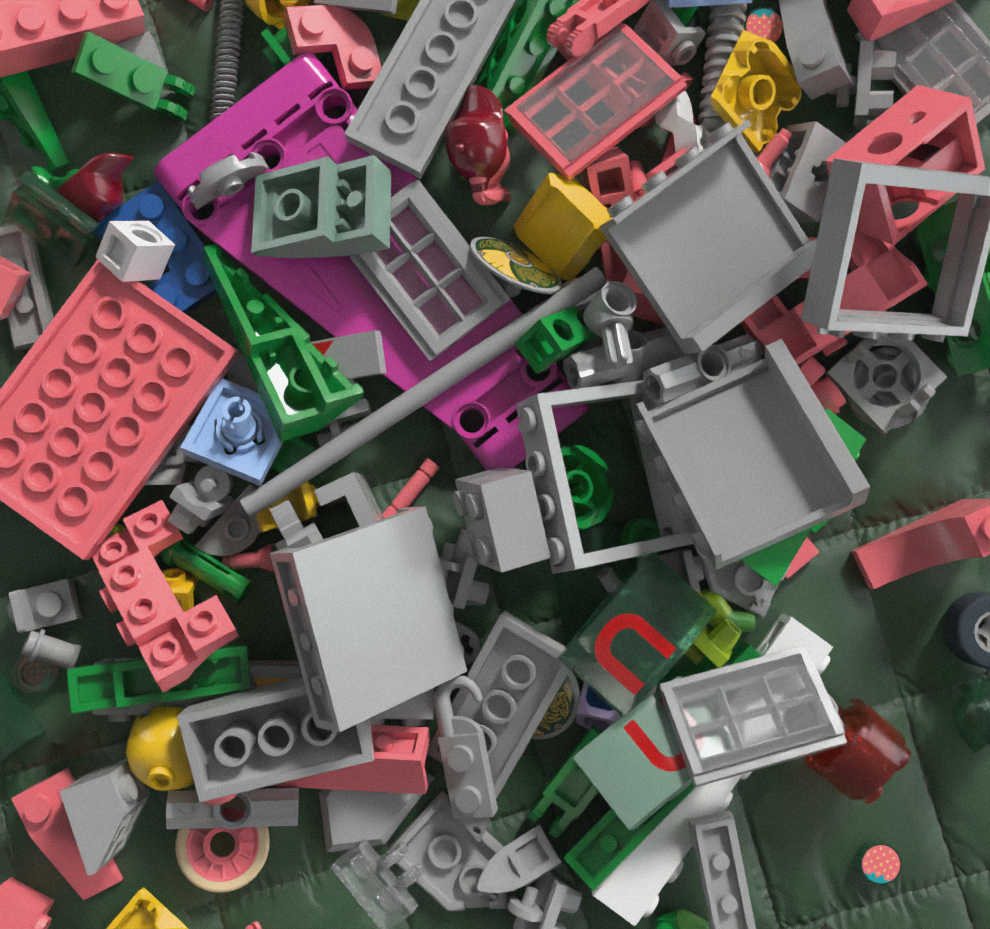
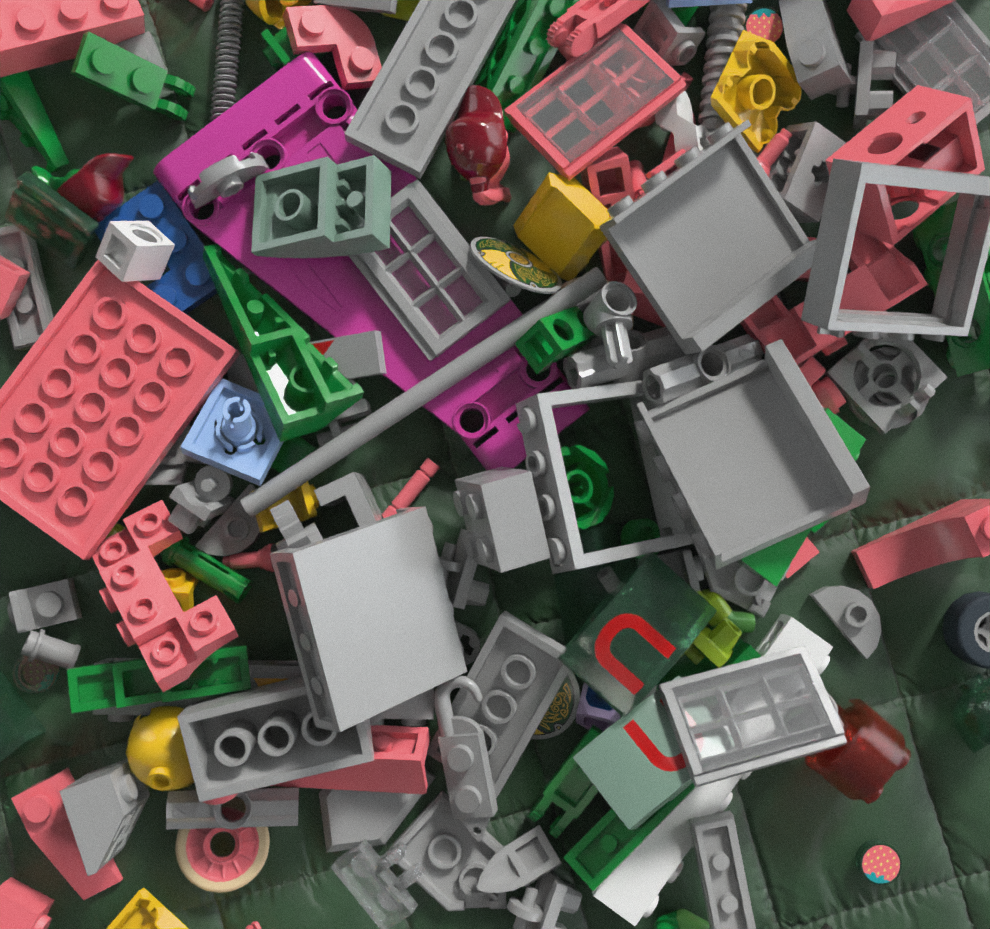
(852, 615): none -> light grey plate

